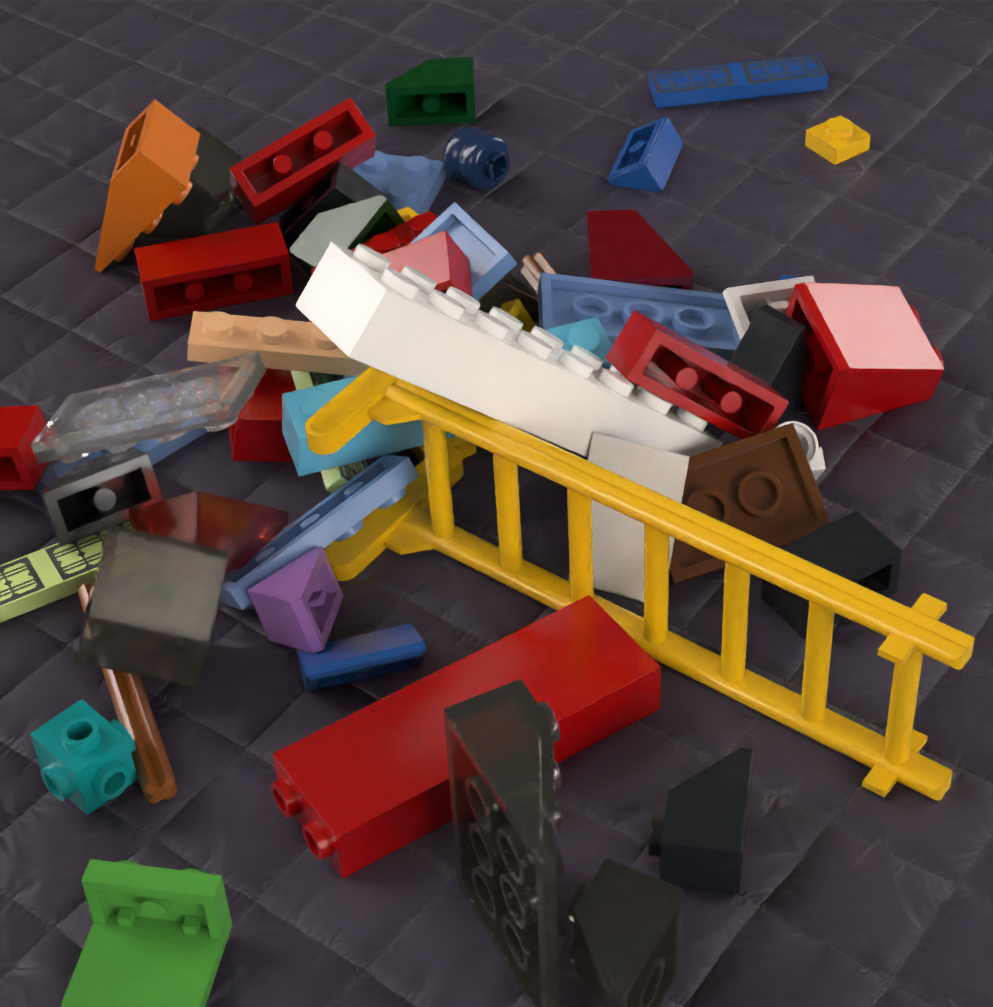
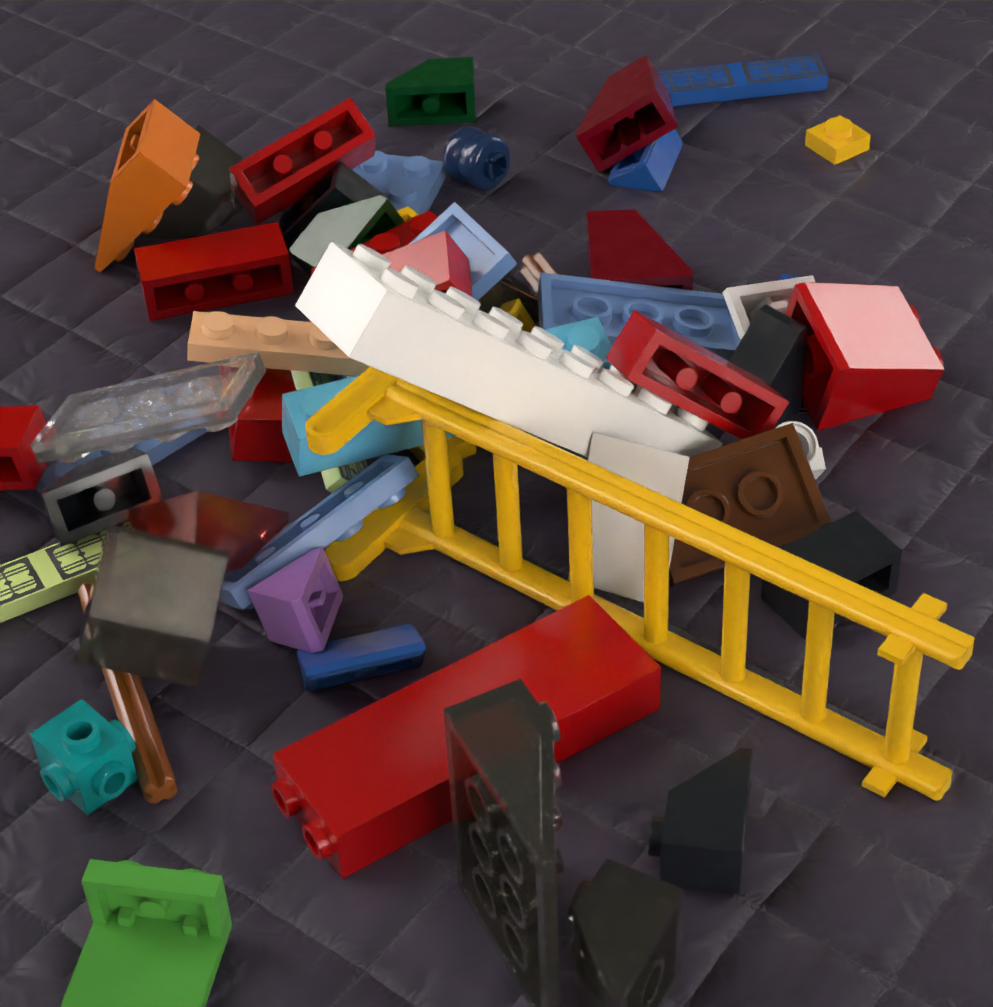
(626, 115): none -> dark red slope

